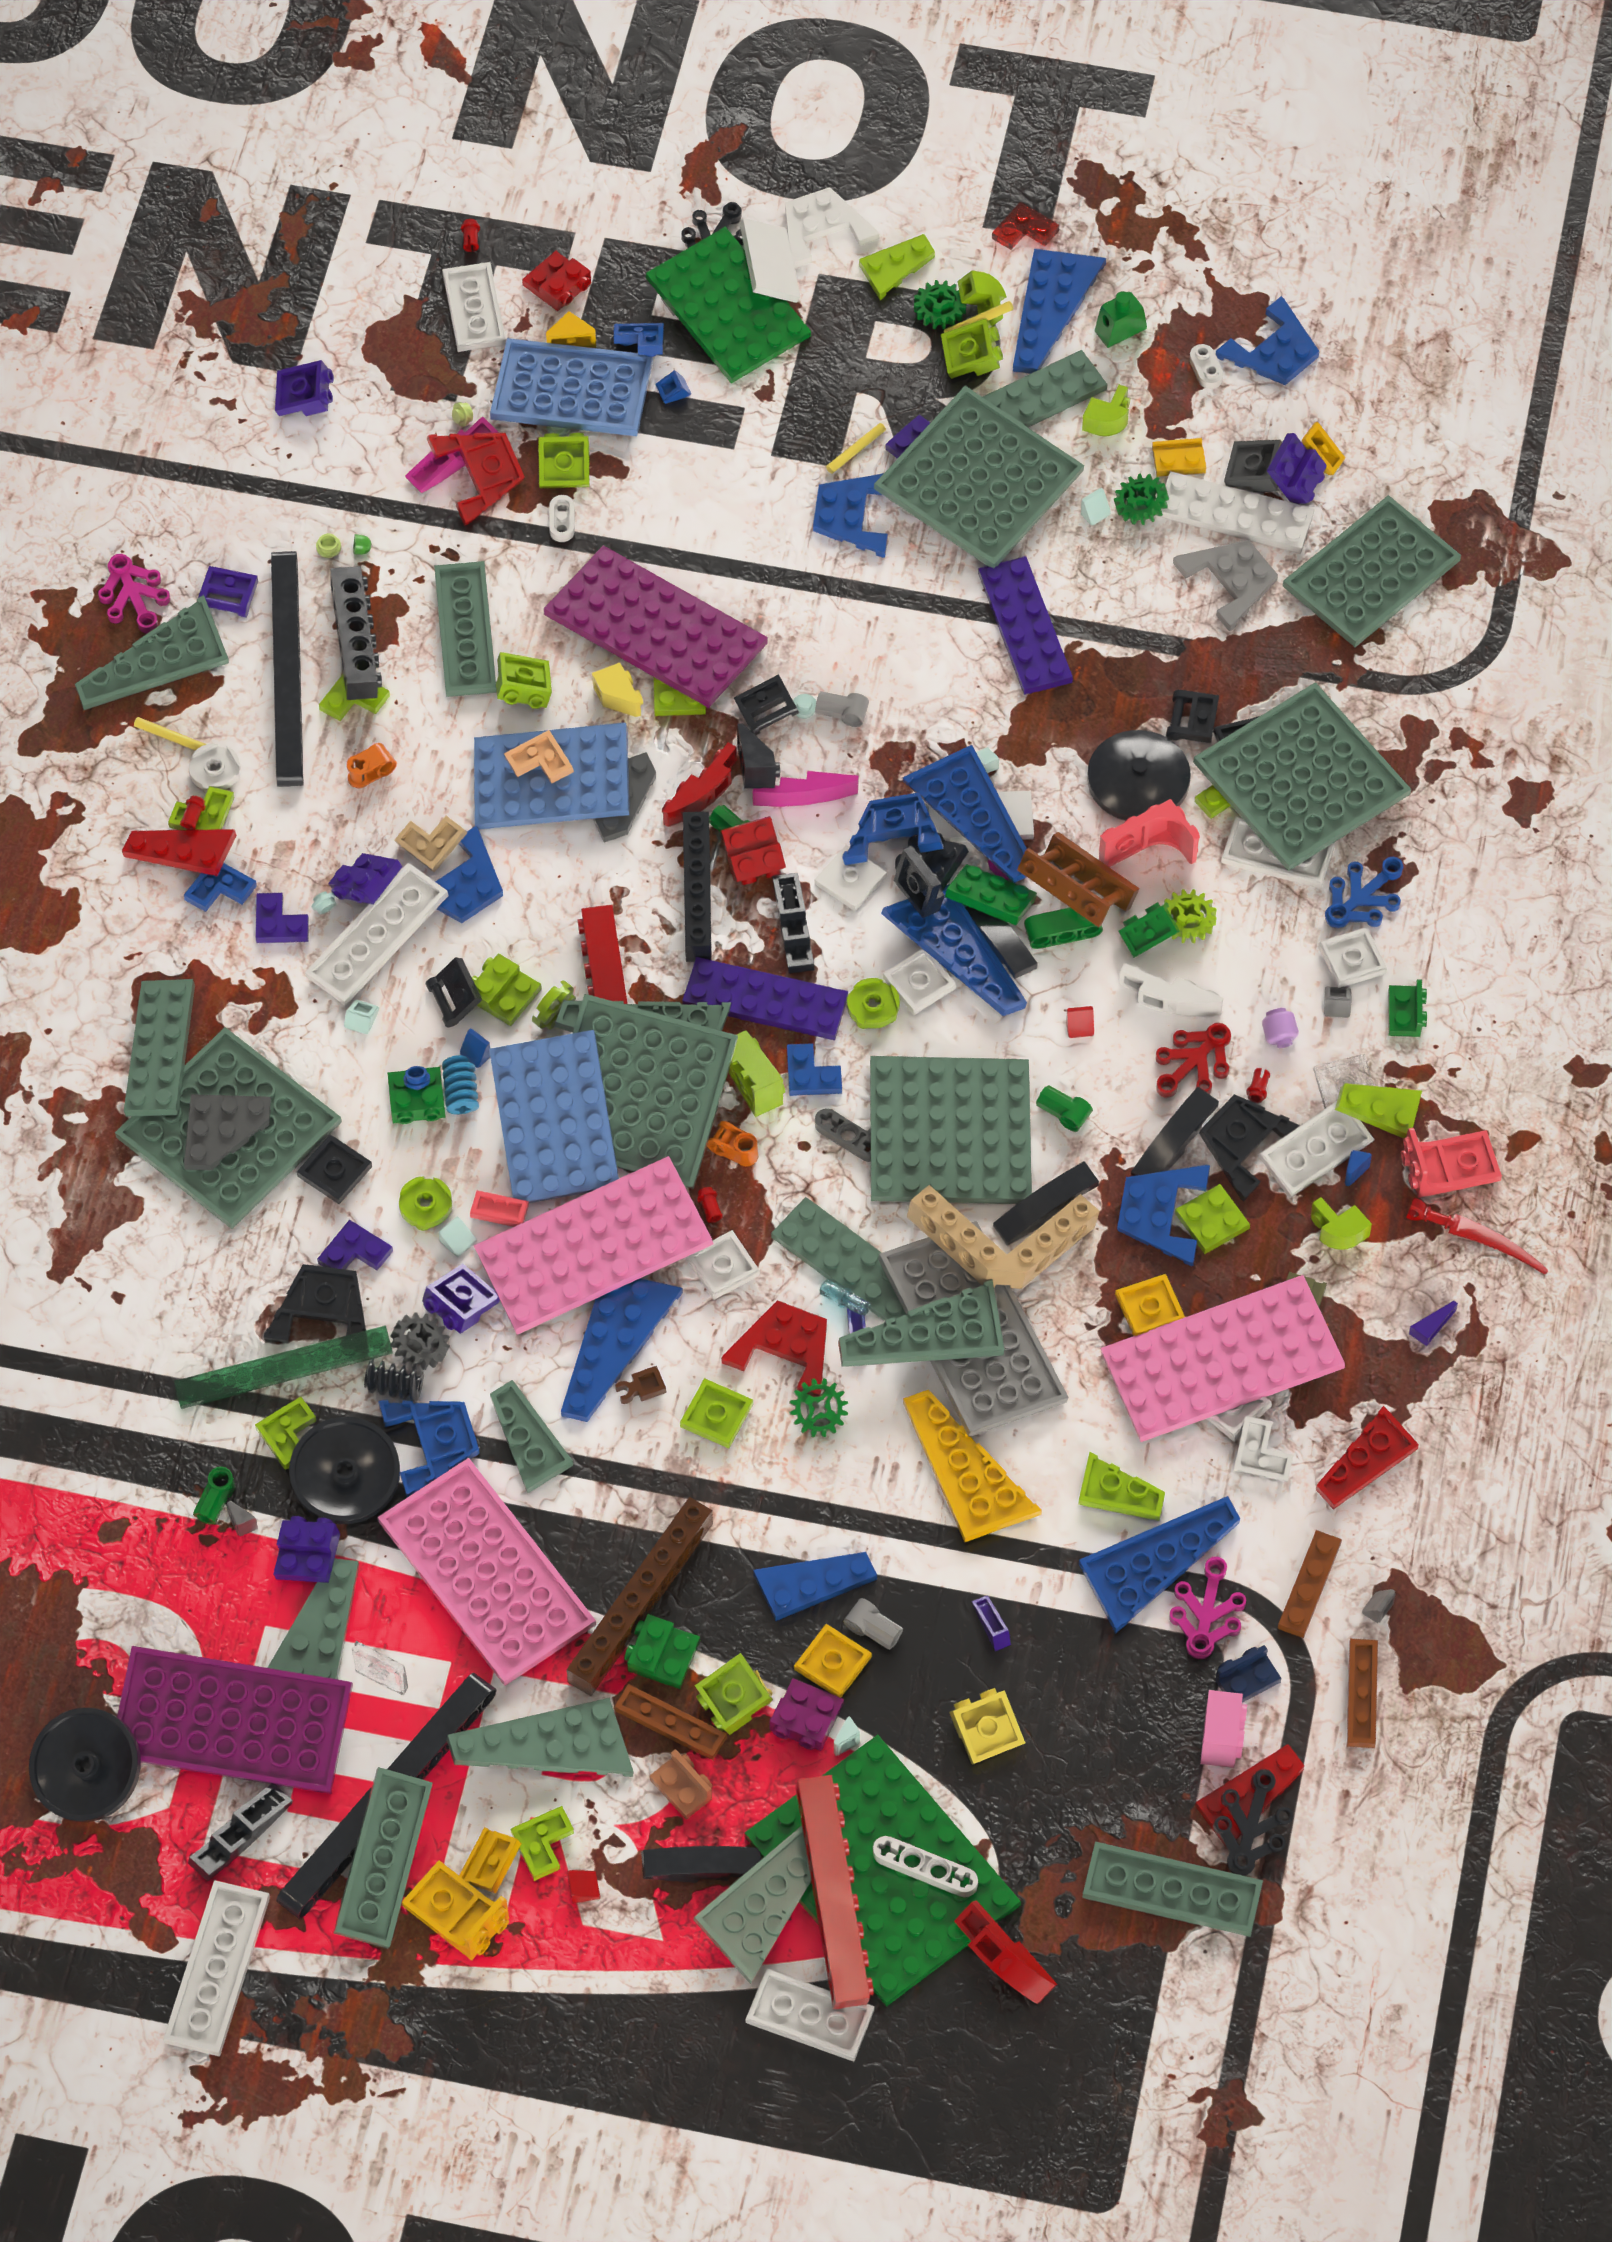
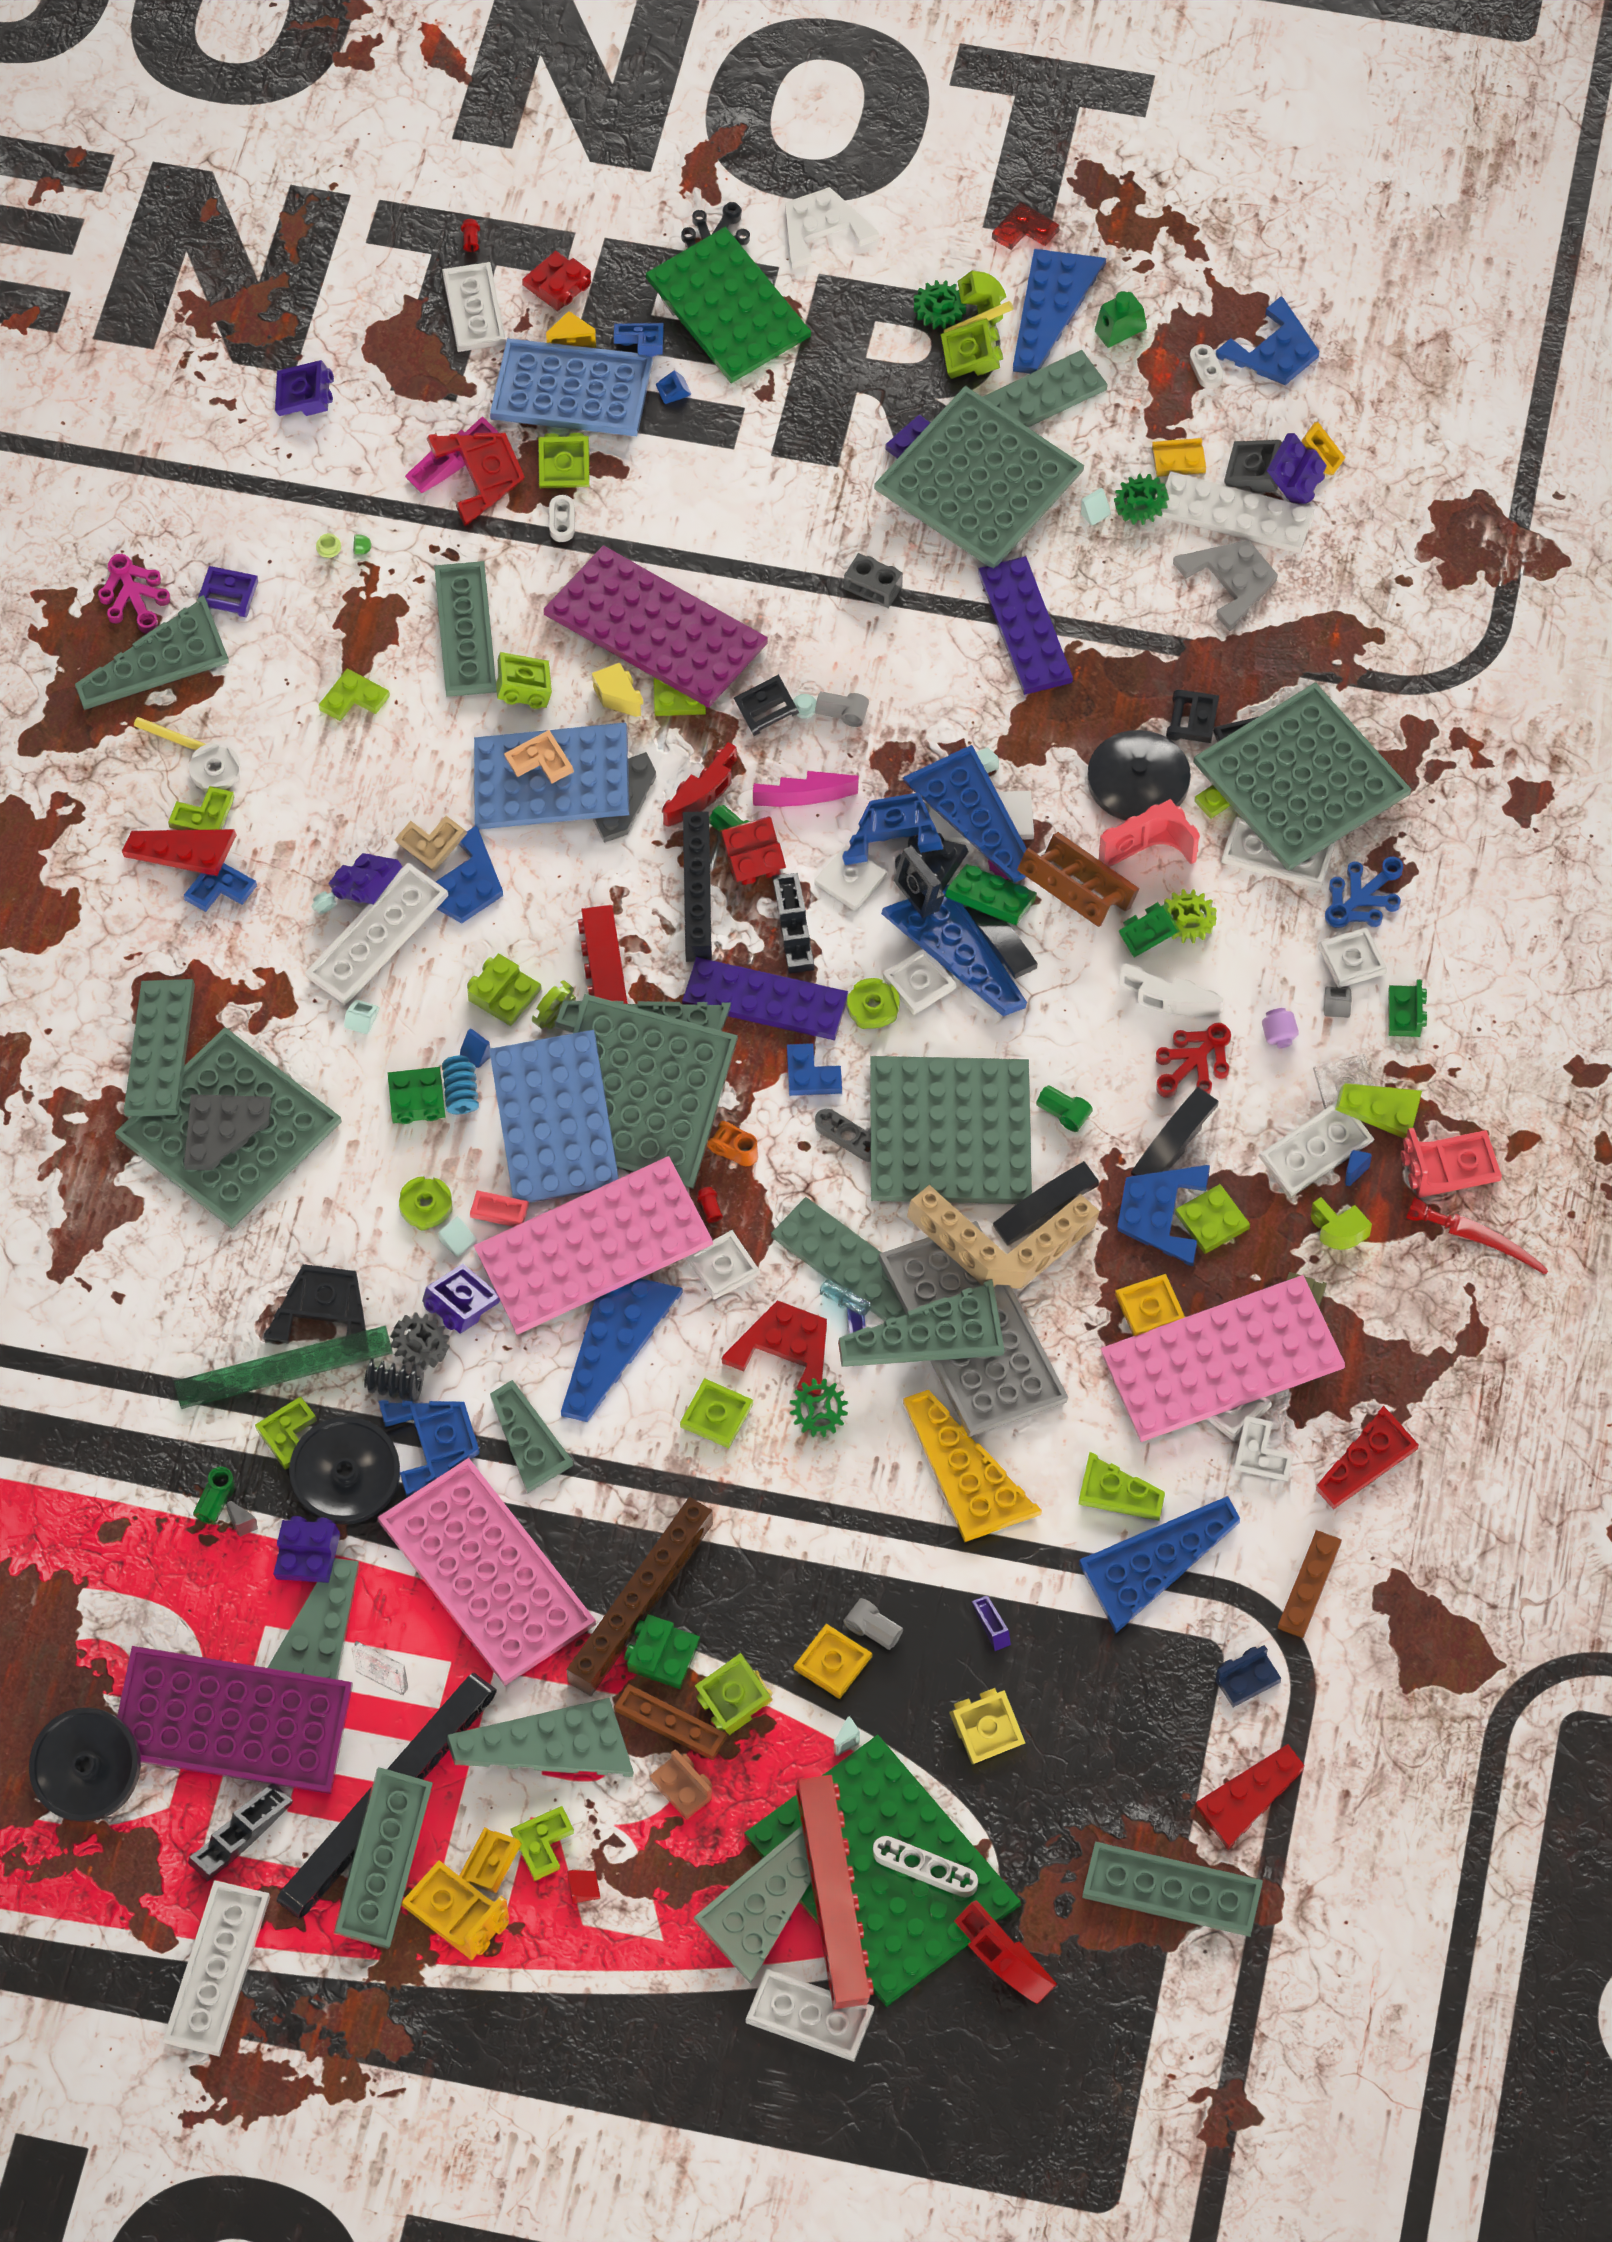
(192, 812): red pin -> none
(276, 927): dark purple plate -> none
(287, 669): black beam -> none
(334, 1169): black plate -> none
(354, 633): black brick -> none
(354, 1243): dark purple plate -> none
(370, 763): orange piece -> none
(416, 1077): blue plate -> none
(460, 988): black plate -> none
(462, 414): yellowish green plate -> none
(644, 1384): reddish brown plate -> none
(698, 1863): black slope -> none
(755, 1076): lime wedge -> none
(756, 760): black slope -> none
(769, 260): white tile -> none
(806, 1715): magenta plate -> none
(808, 1583): blue wing -> none
(842, 511): blue wing -> none
(855, 448): light yellow bar -> none
(872, 585): none -> dark grey brick
(891, 265): lime wing -> none
(1059, 928): green beam -> none
(1080, 1021): slope -> none
(1105, 417): lime brick -> none
(1207, 1613): dark pink plant -> none
(1223, 1729): bright pink brick -> none
(1236, 1133): black wing -> none
(1249, 1826): black plant -> none
(1257, 1090): red pin -> none
(1362, 1693): dark orange plate -> none
(1371, 571): sand green plate -> none
(1379, 1605): flat silver slope -> none
(1429, 1326): dark purple piece -> none

